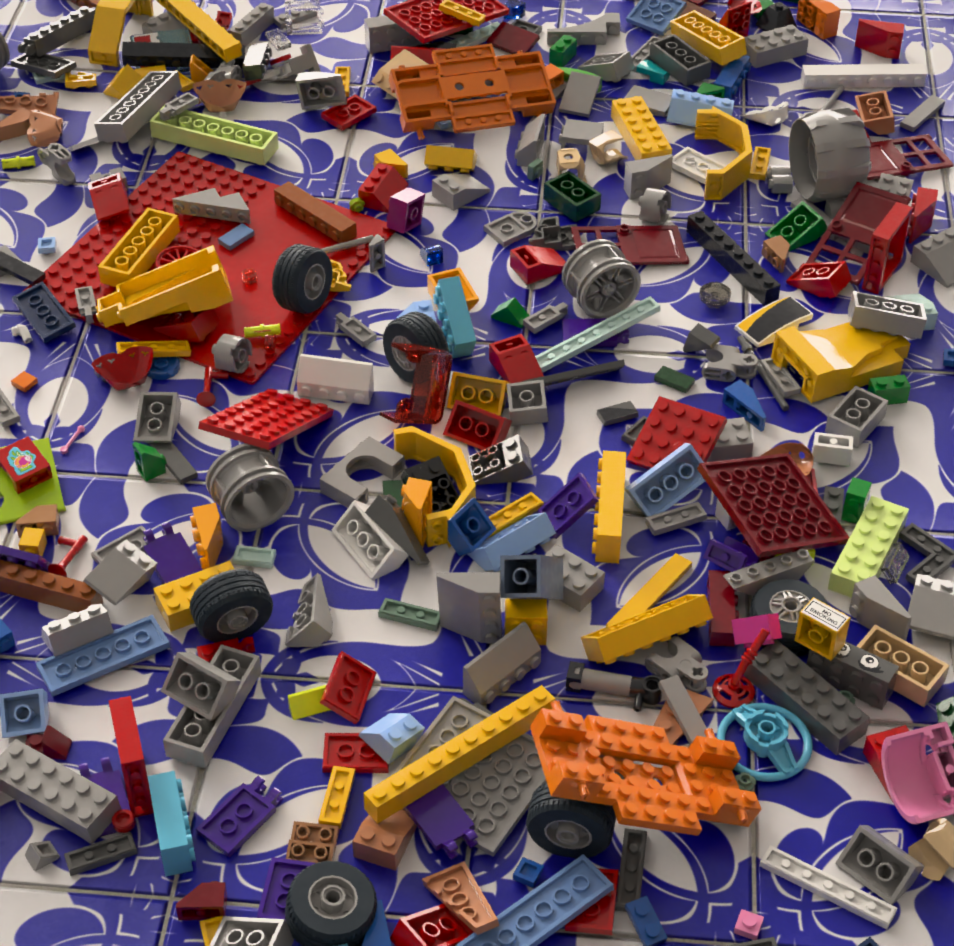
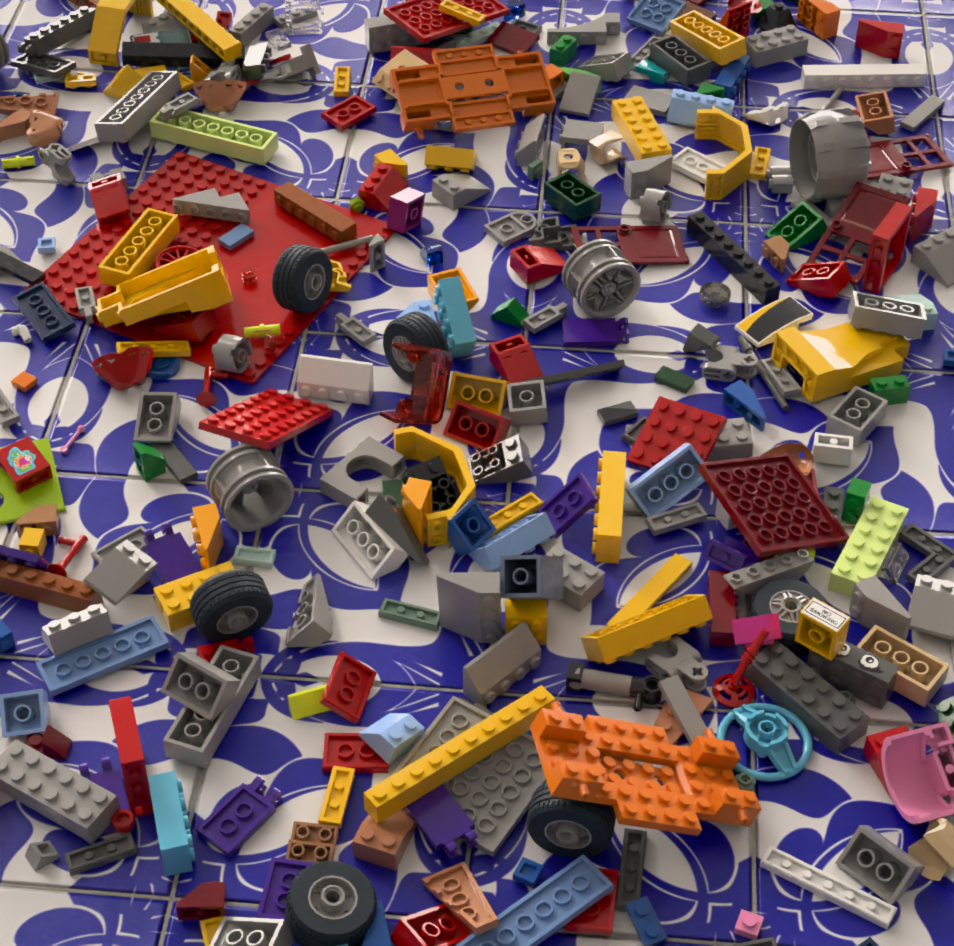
(320, 90): light grey slope -> none
(597, 333): light aqua plate -> none

